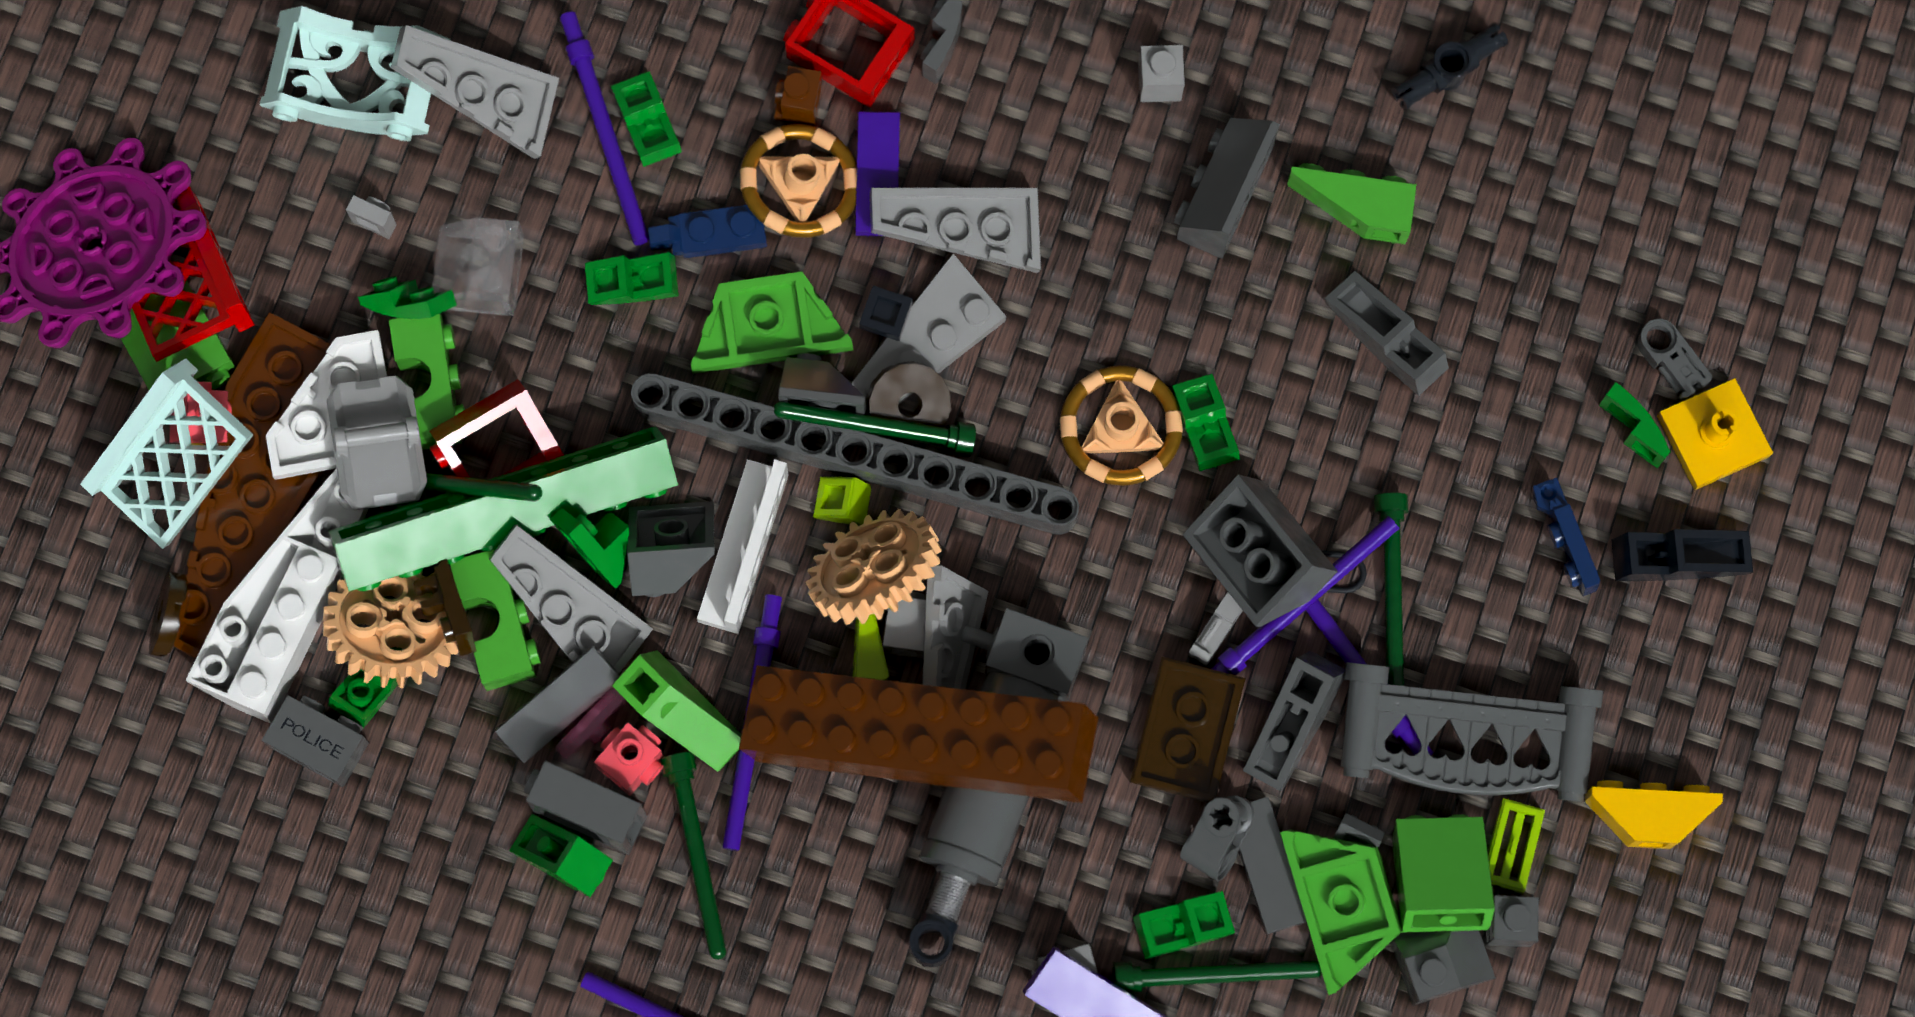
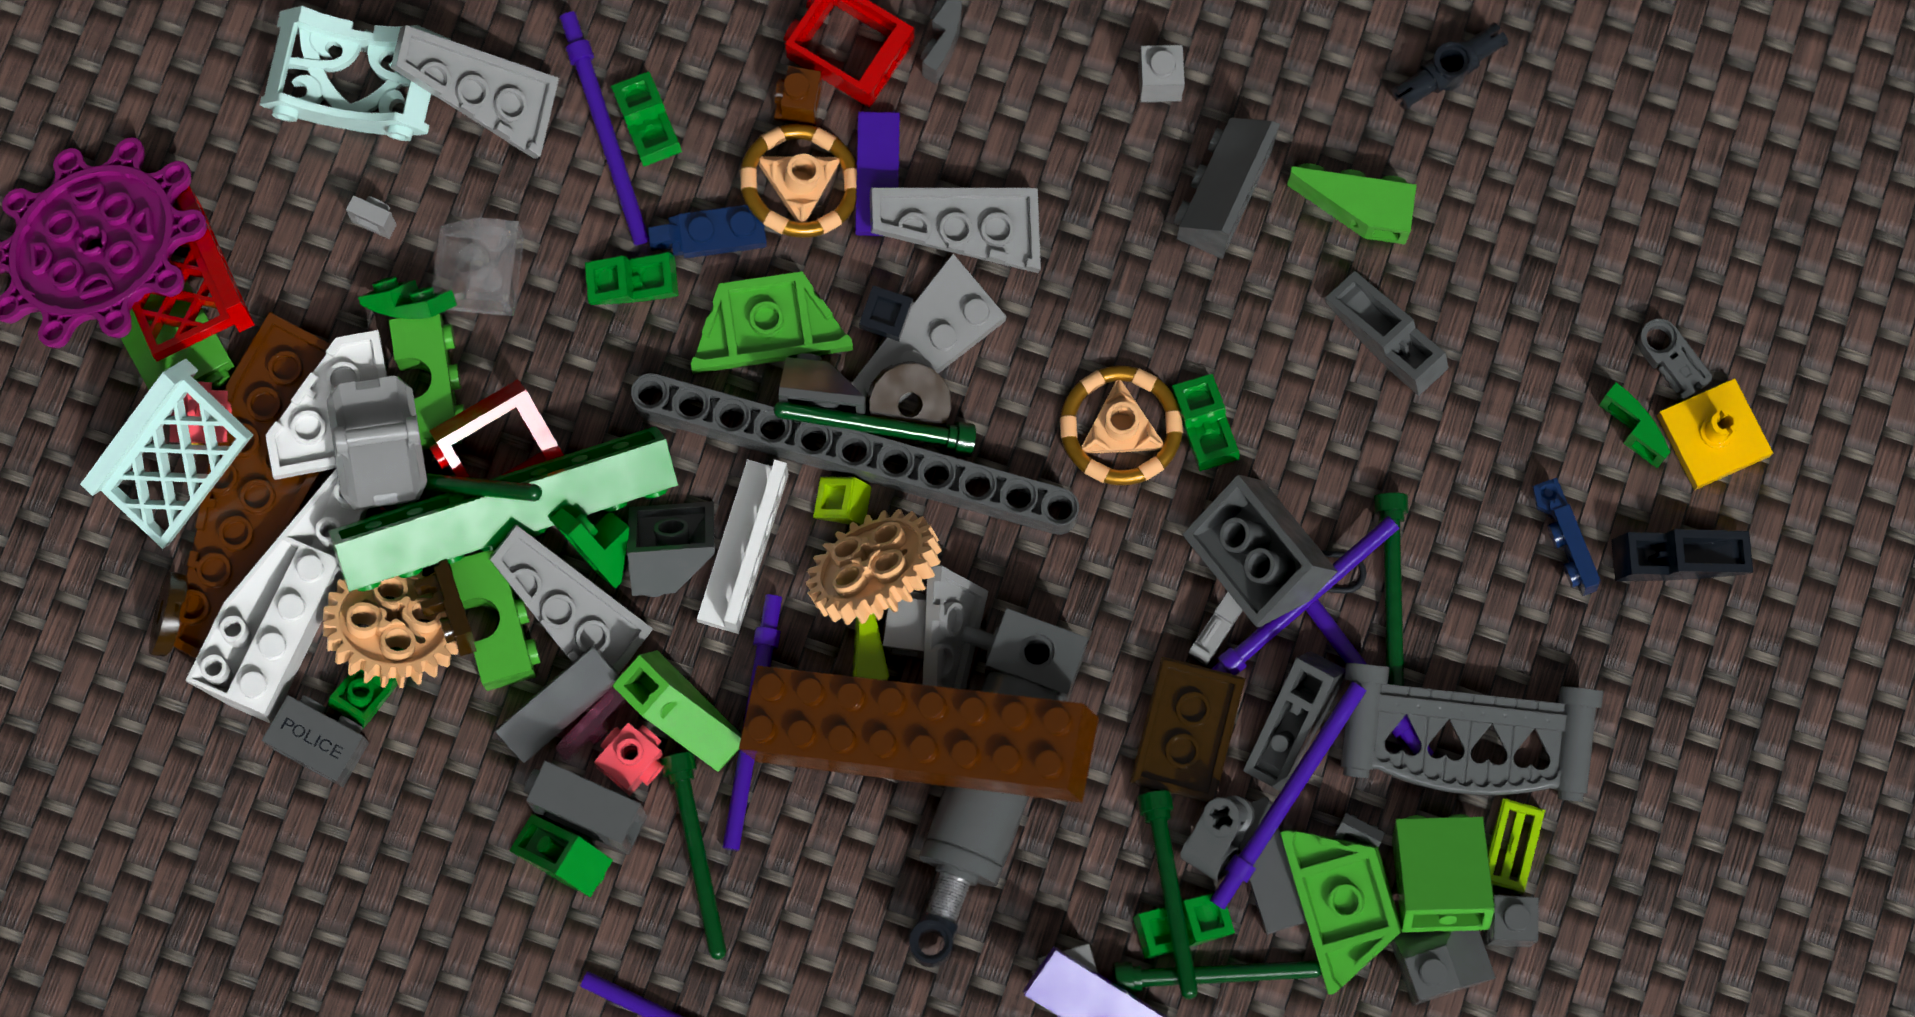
(1156, 809): none -> dark green piece
(1241, 867): none -> dark purple bar
(1651, 814): yellow slope -> none

